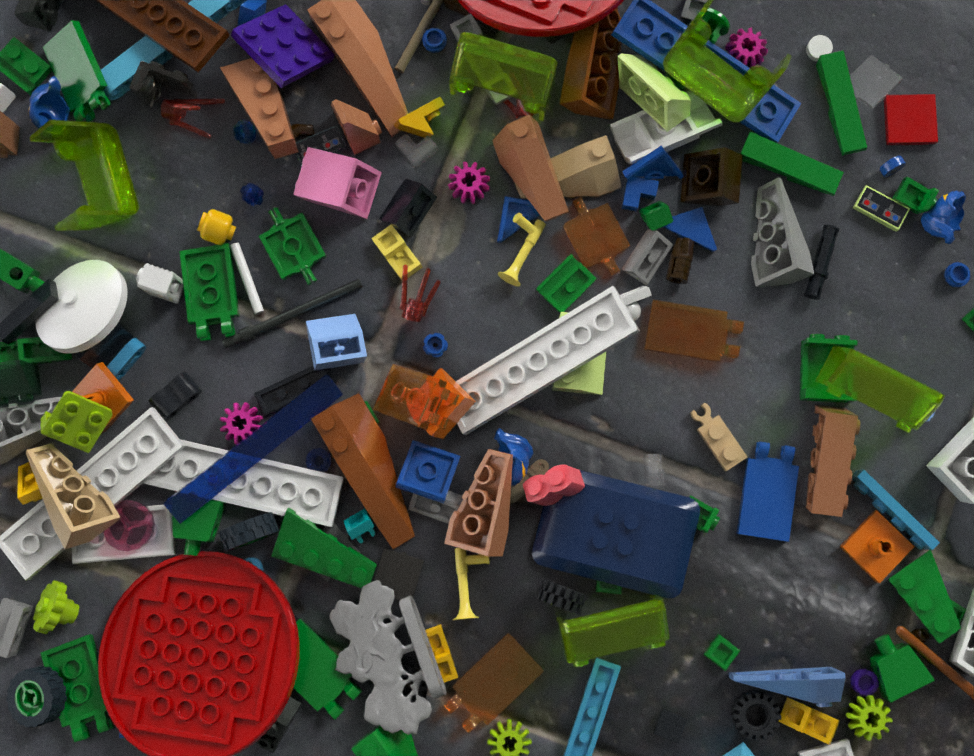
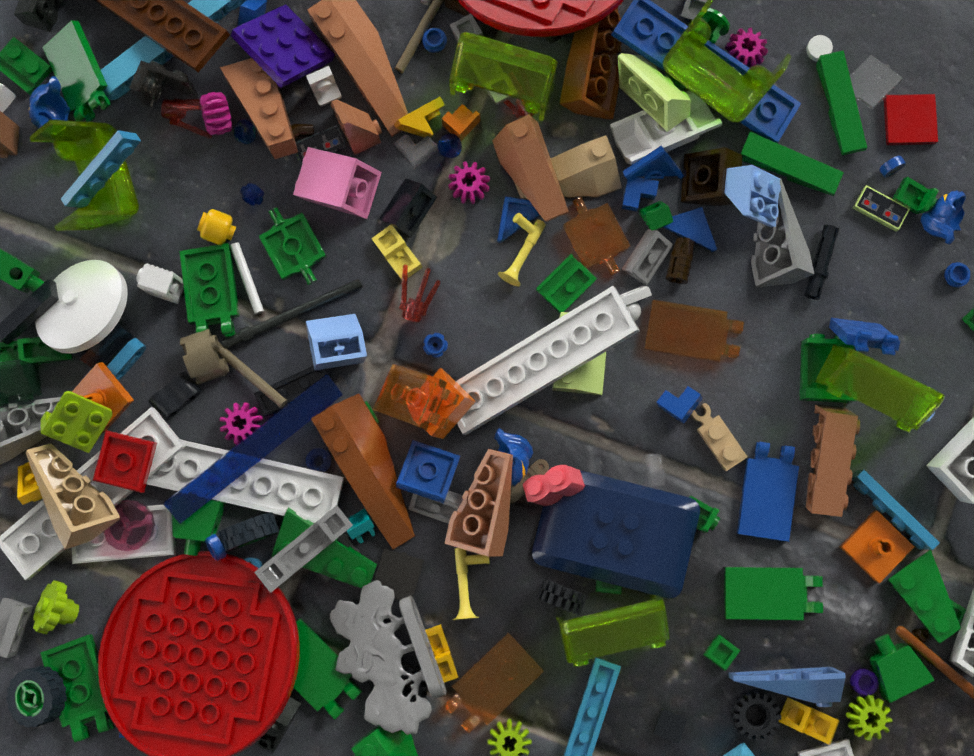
(101, 169): none -> dark azure plate
(124, 461): none -> red tile
(202, 357): none -> dark tan cylinder
(215, 547): none -> blue tile
(216, 113): none -> dark pink gear
(251, 376): none -> dark tan bar
(303, 548): none -> light grey slope
(324, 86): none -> white bracket
(445, 147): none -> clear blue plate
(461, 121): none -> orange panel
(680, 407): none -> blue piece
(754, 193): none -> light blue slope
(769, 593): none -> green tile
(865, 335): none -> blue tile

